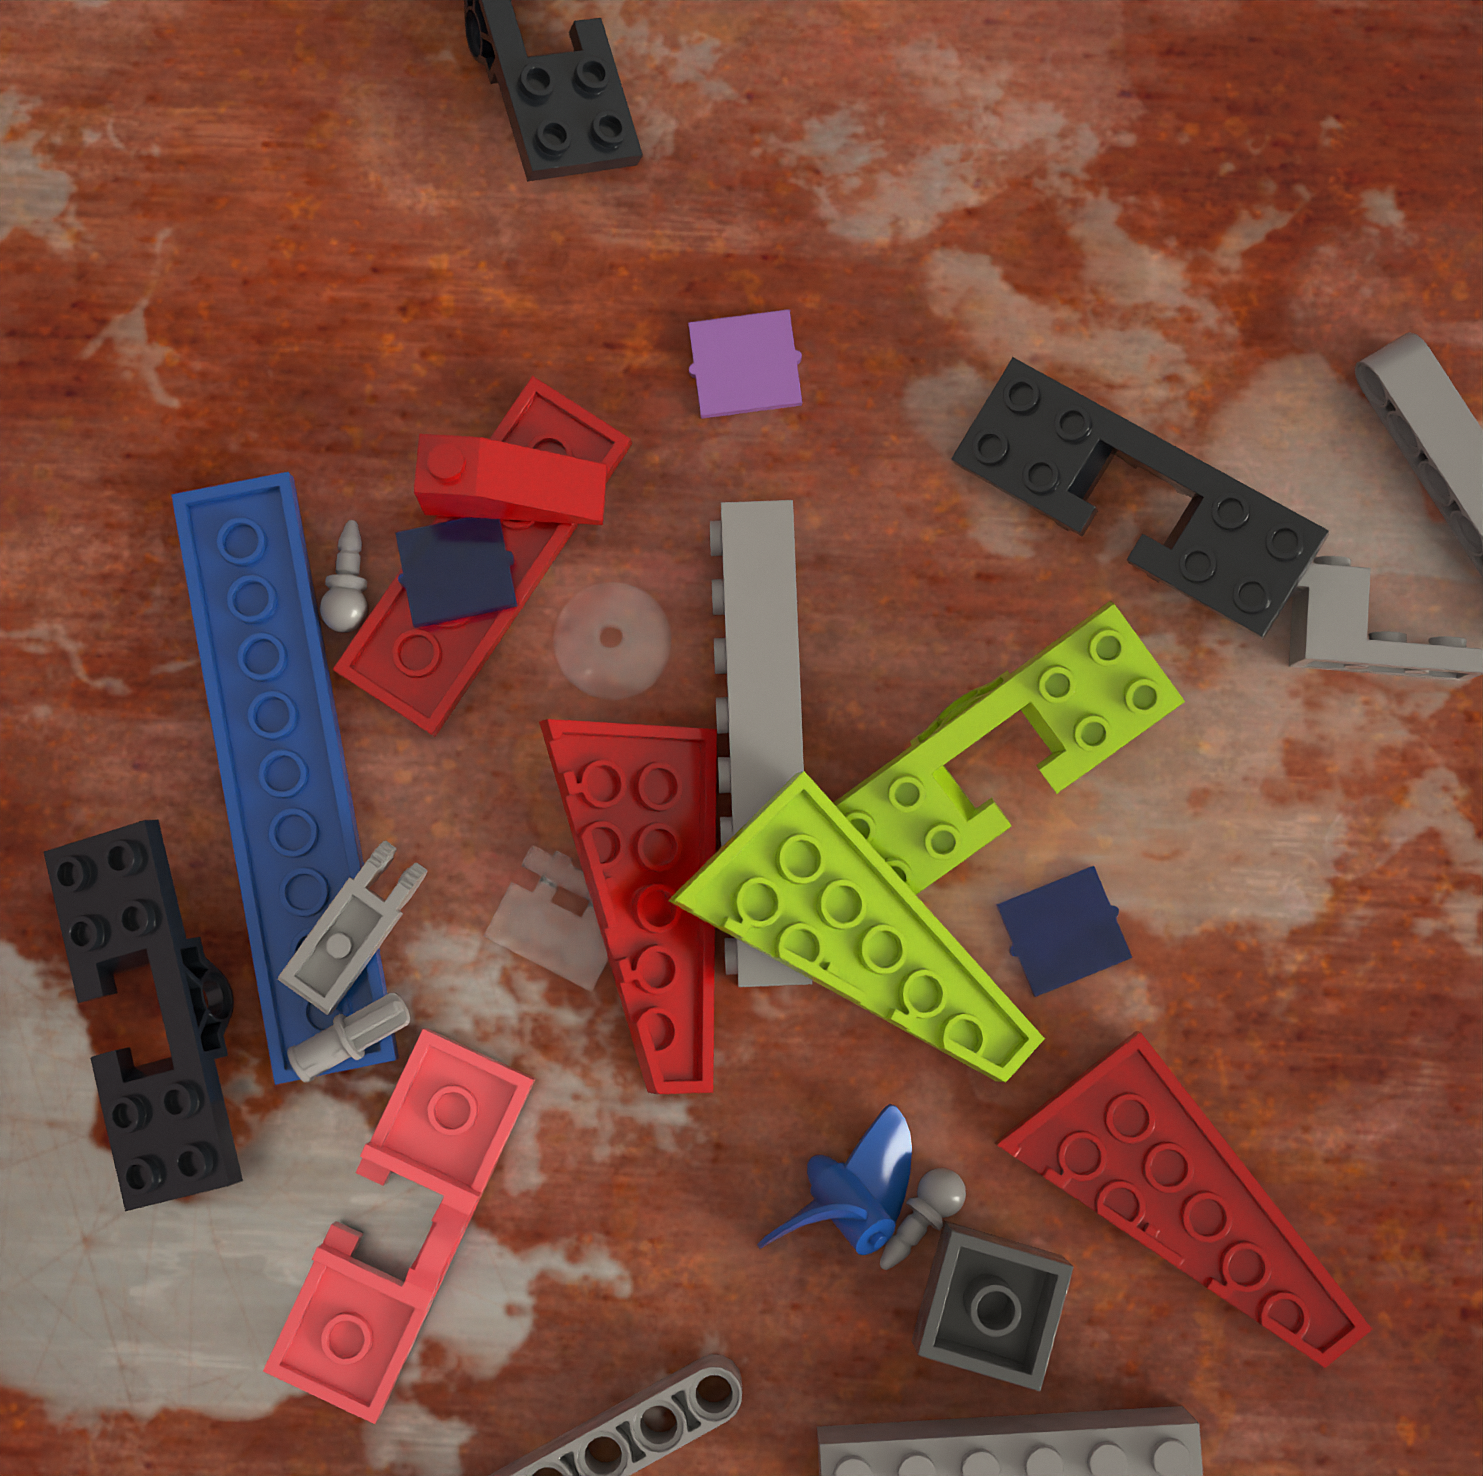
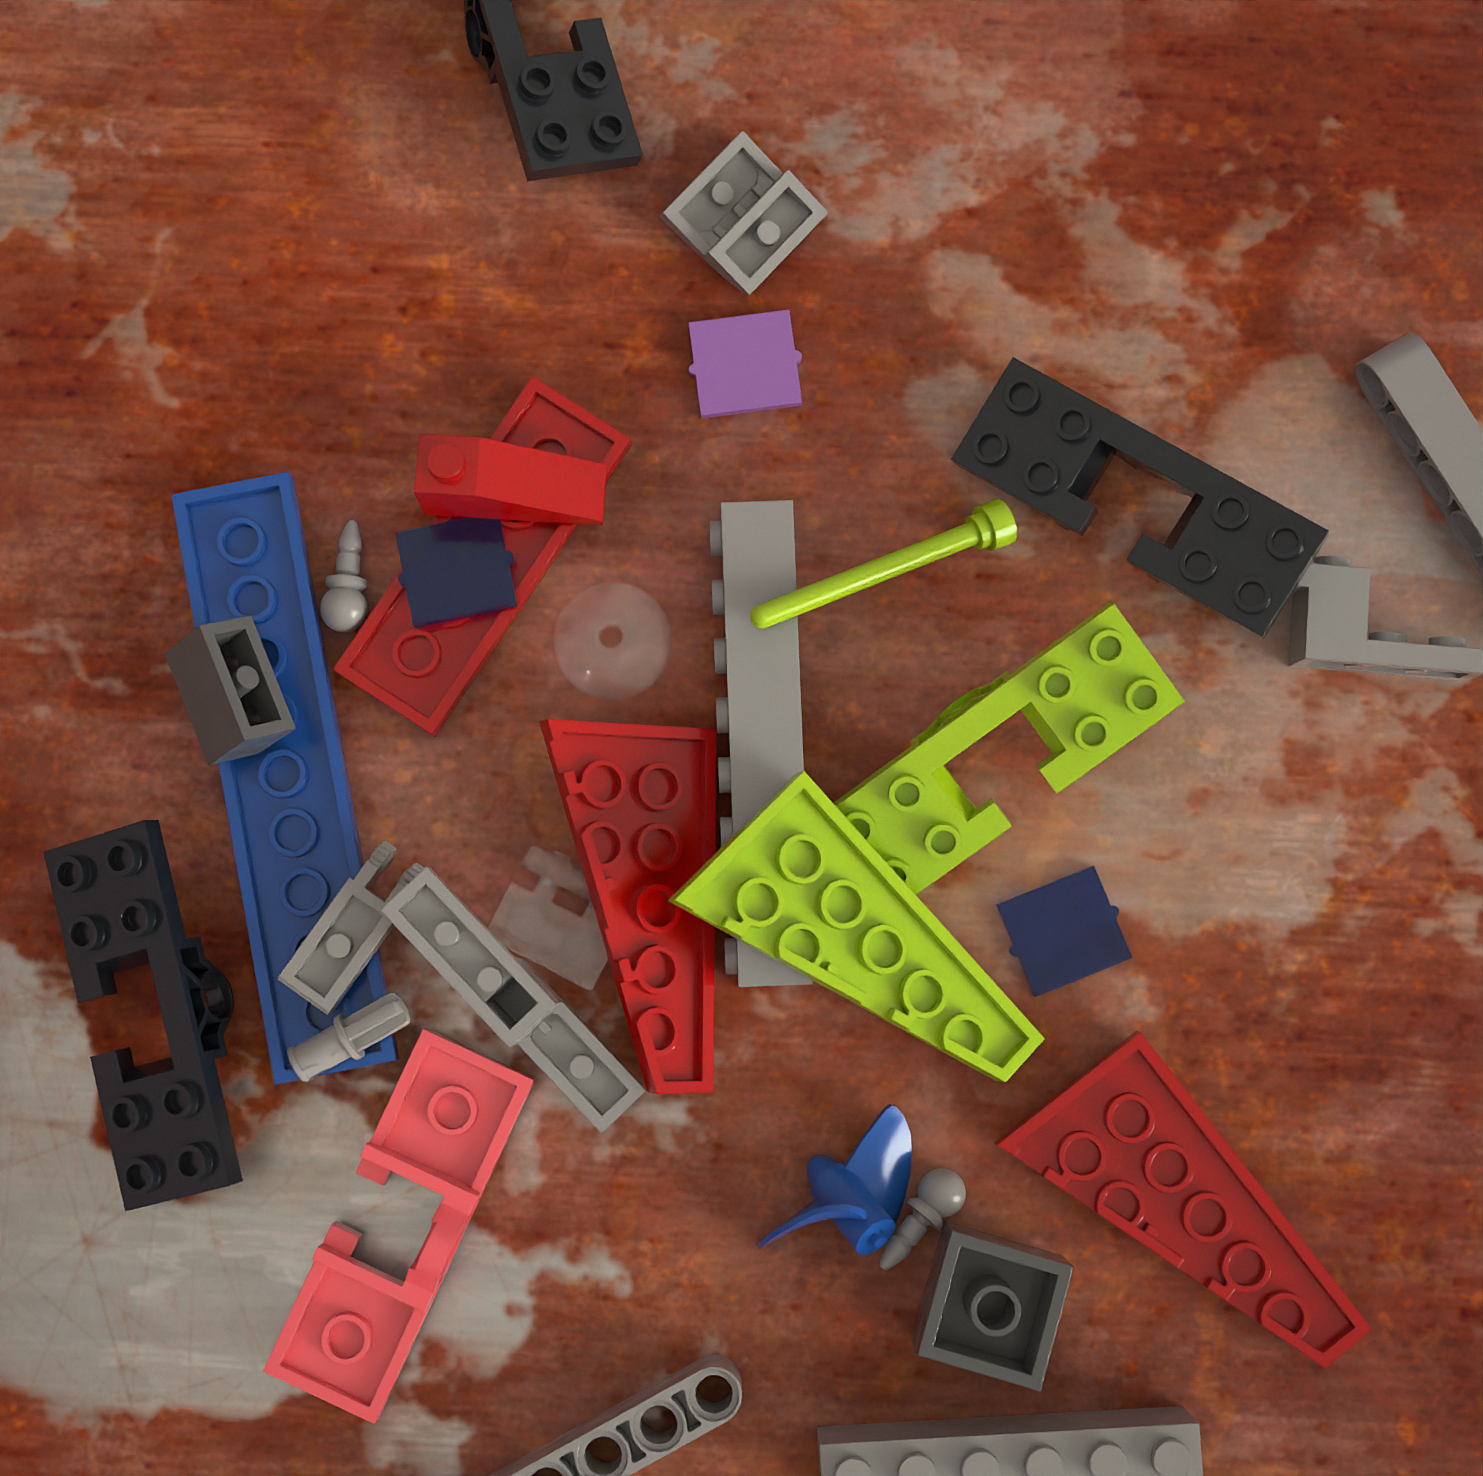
(229, 689): none -> dark grey brick
(513, 998): none -> light grey bracket
(743, 214): none -> light grey slope
(988, 527): none -> lime piece

